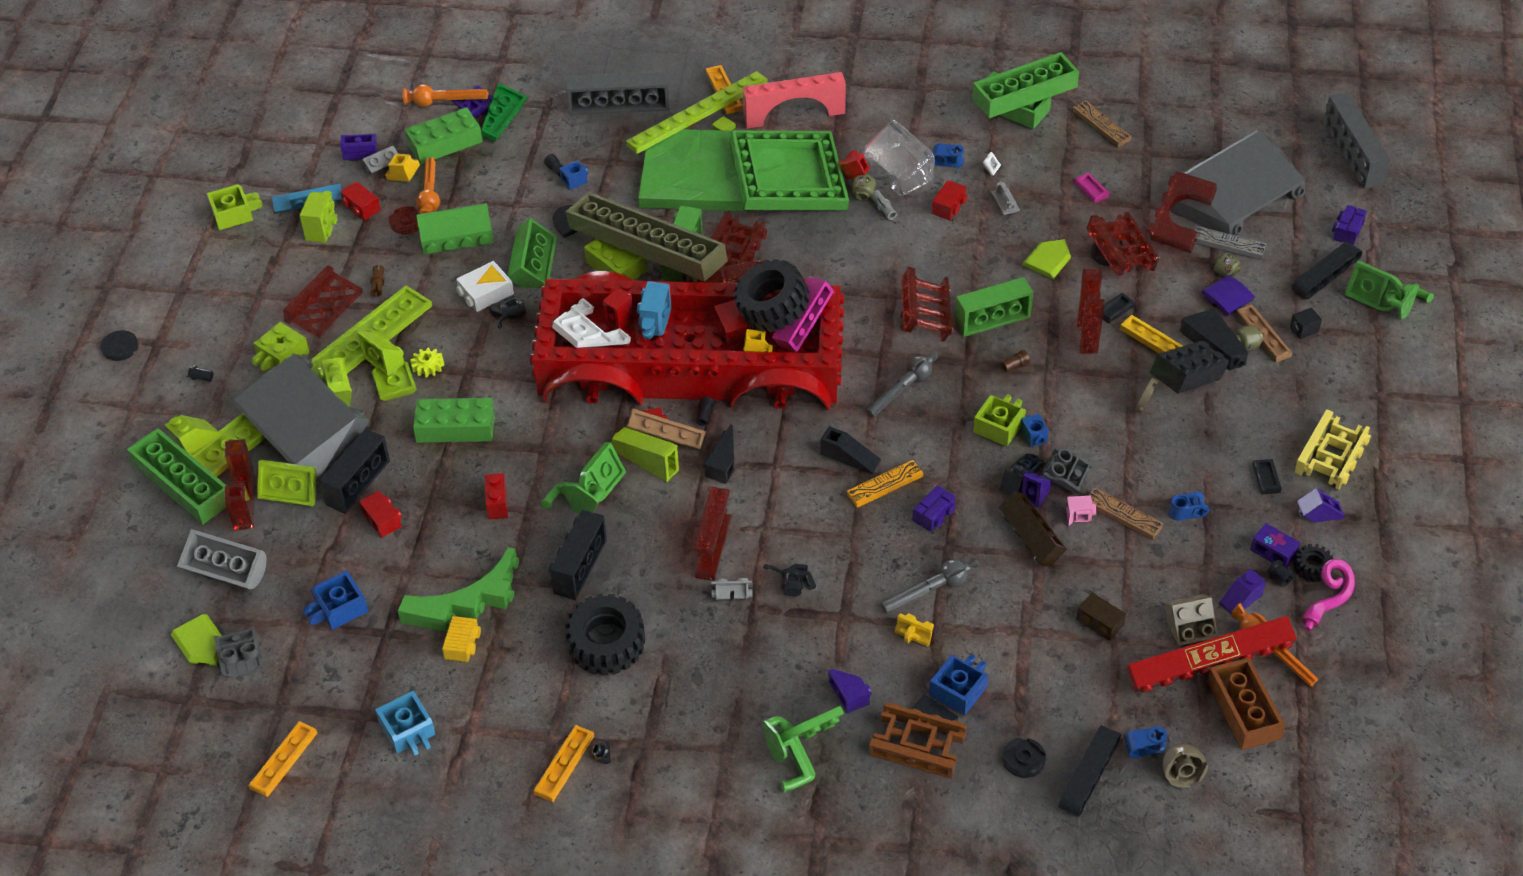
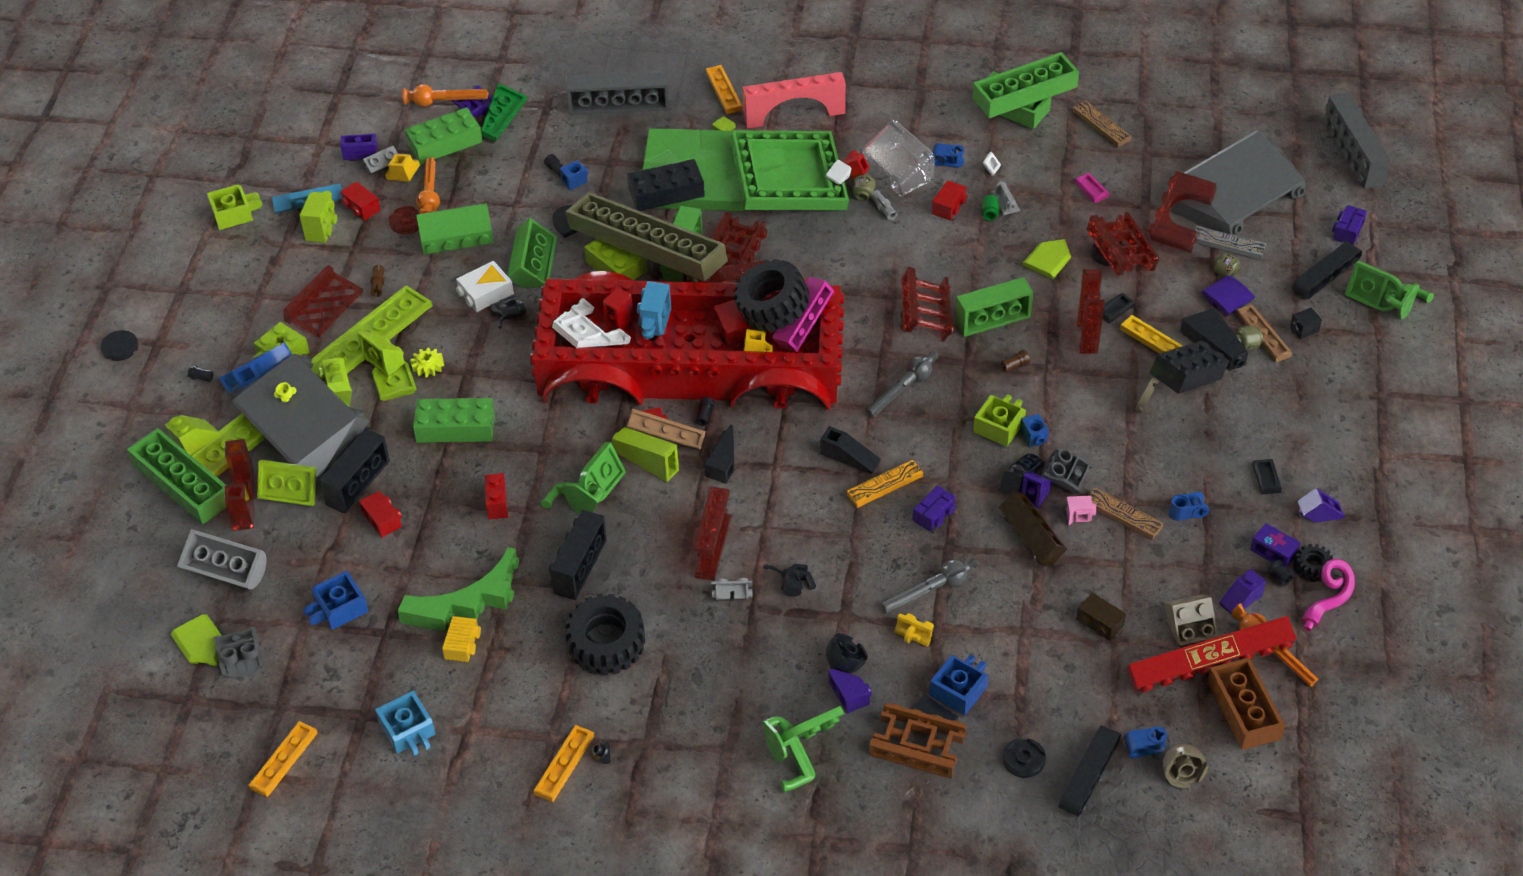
(255, 368): none -> blue slope
(284, 391): none -> neon yellow plate
(666, 185): none -> black brick
(693, 114): lime plate -> none
(839, 172): none -> white slope
(844, 654): none -> black cylinder
(990, 207): none -> green brick
(1318, 444): light yellow fence -> none

